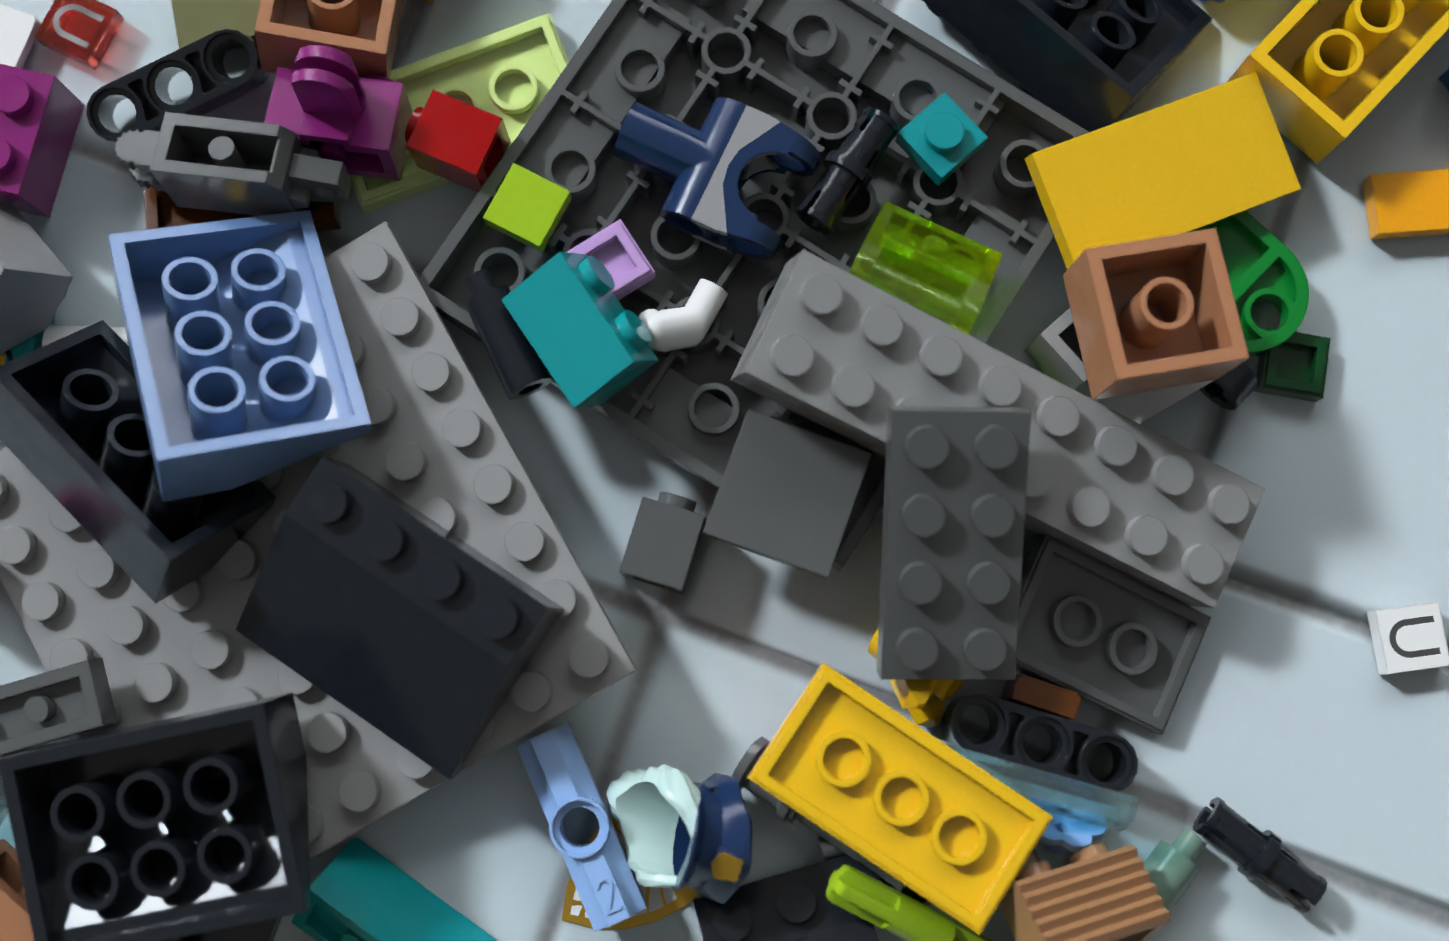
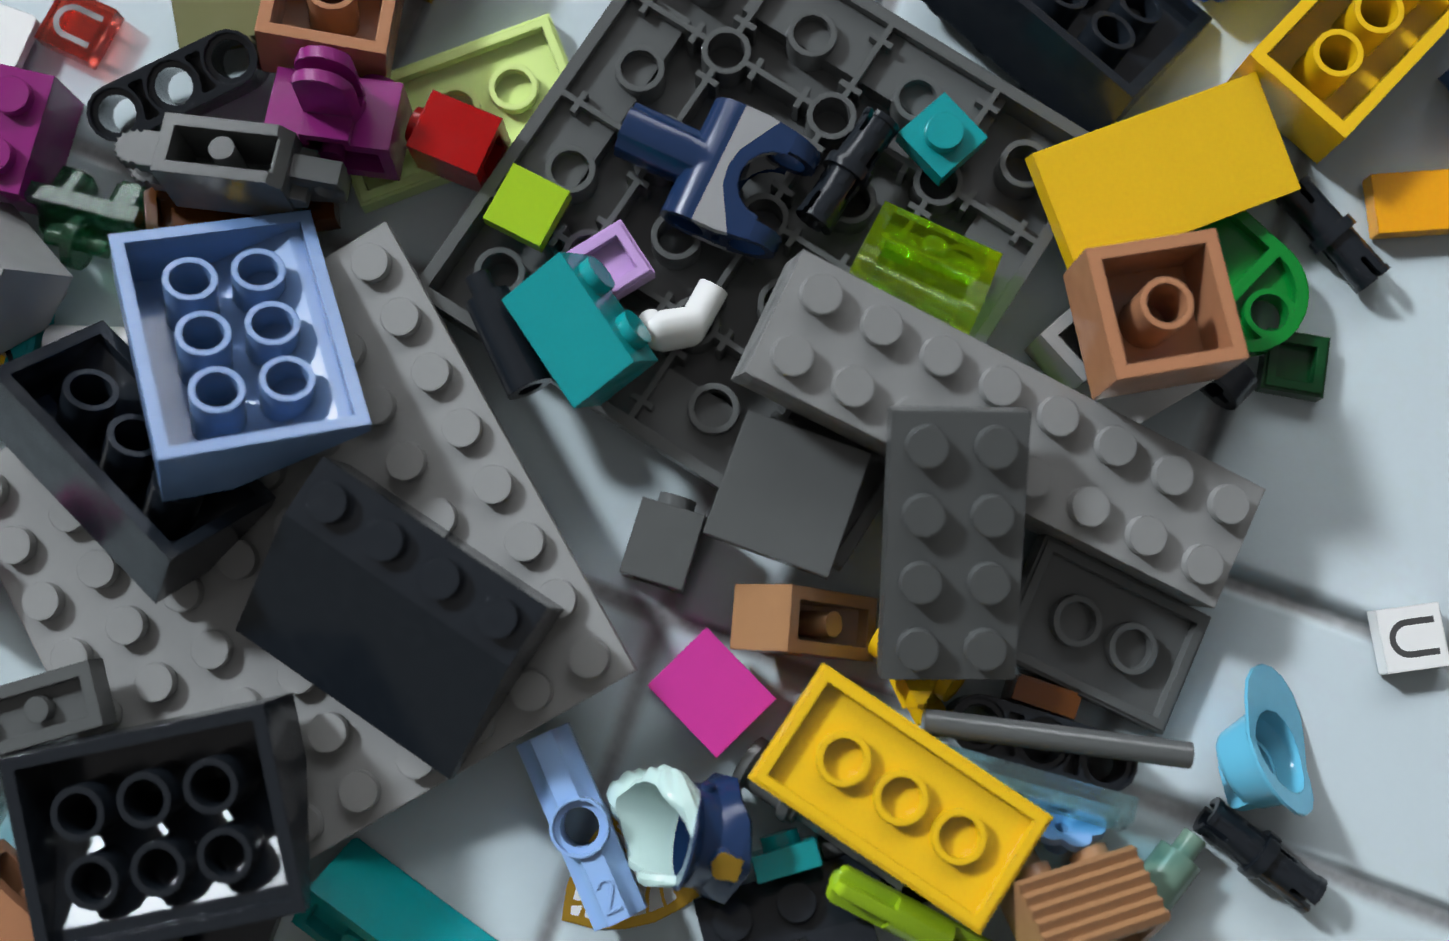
(79, 220): none -> clear green hips
(711, 692): none -> dark pink piece
(784, 855): none -> teal plate
(802, 622): none -> medium nougat slope
(1058, 738): none -> dark grey bar
(1265, 749): none -> medium azure piece
(1333, 235): none -> black pin

